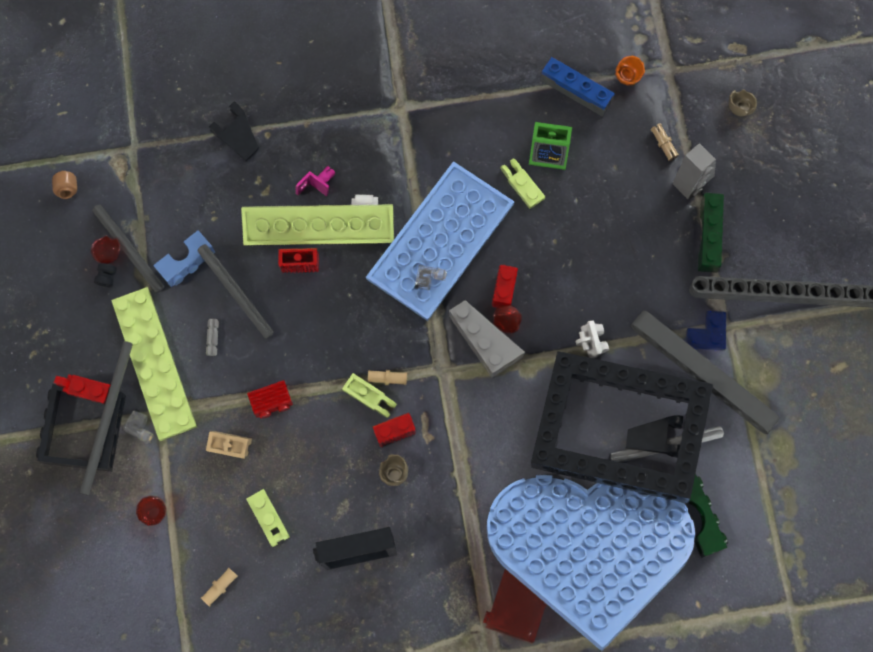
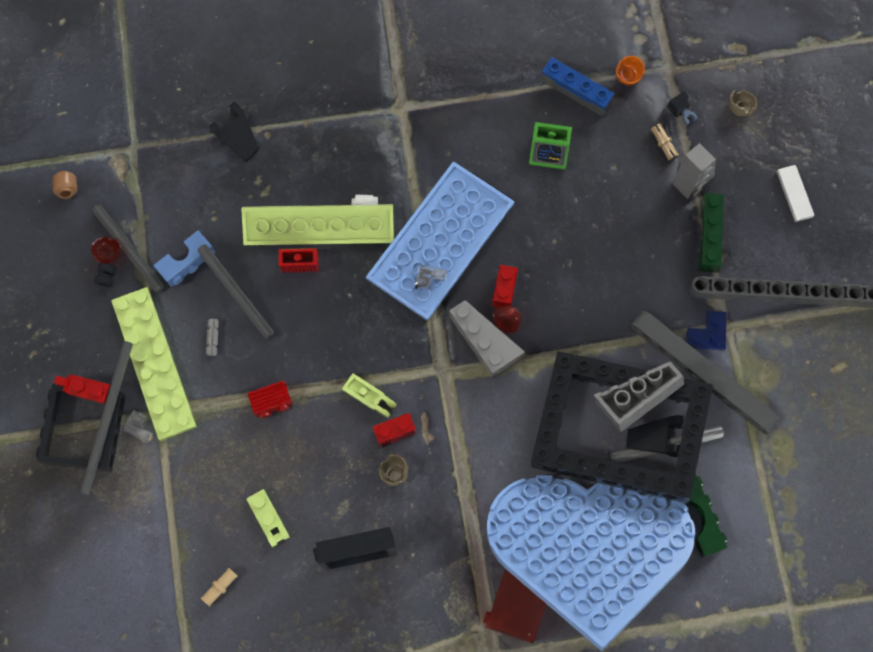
(151, 510): clear red hair -> none
(228, 444): tan hinge -> none
(318, 182): dark pink bracket -> none
(387, 377): tan pin -> none
(523, 184): yellowish green hinge -> none
(590, 340): white hips -> none
(639, 395): none -> light grey wedge
(679, 105): none -> black piece
(795, 193): none -> white tile

